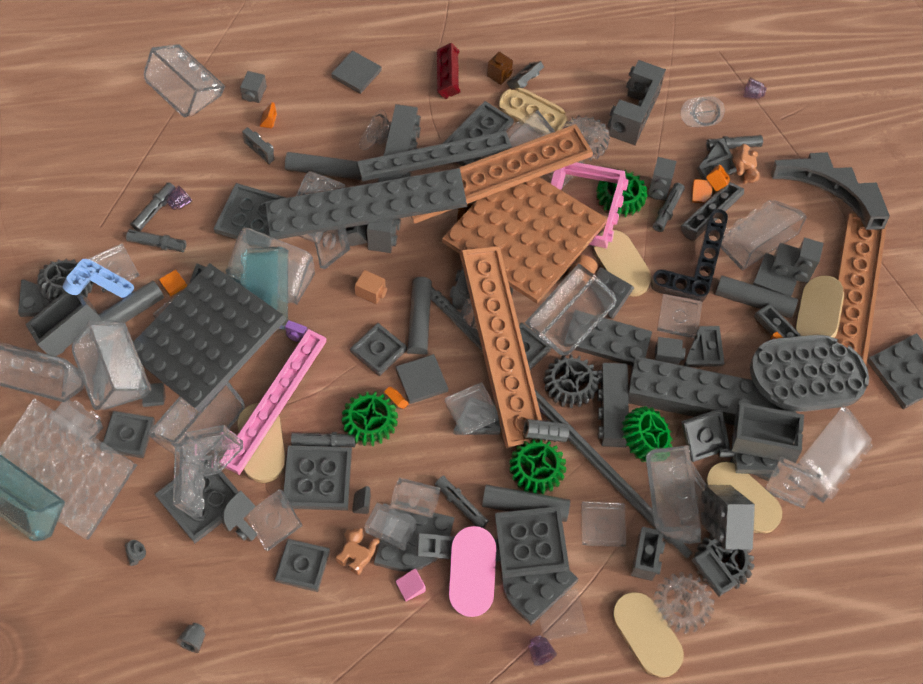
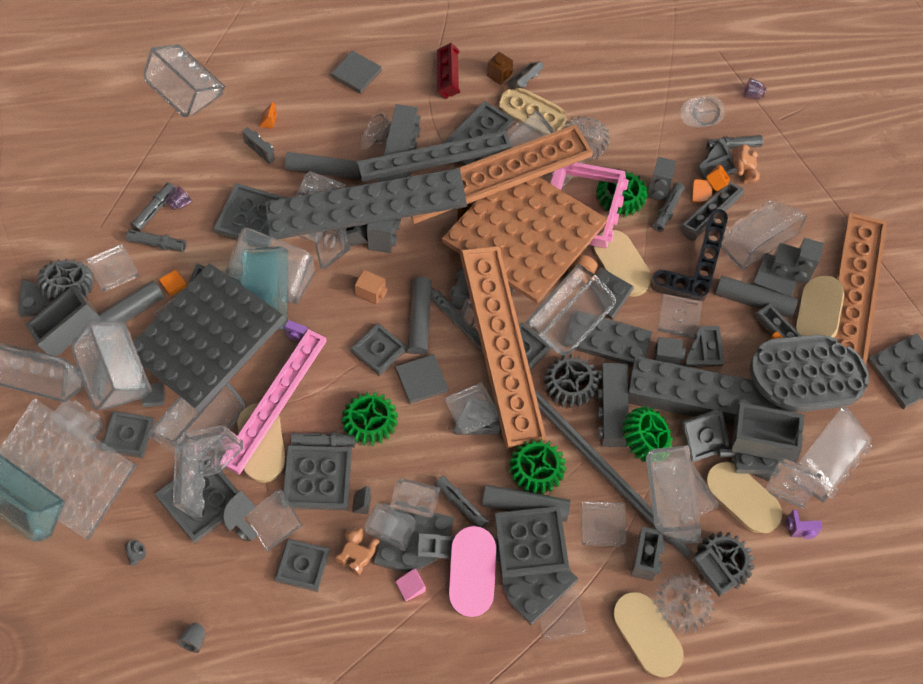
(89, 271): light blue beam -> none
(253, 87): dark grey brick -> none
(396, 397): orange tile -> none
(541, 650): clear purple hat -> none
(546, 430): dark grey axle -> none
(629, 119): dark grey plate -> none
(728, 516): dark grey brick -> none
(803, 529): none -> medium lavender bracket
(818, 170): dark grey arch -> none

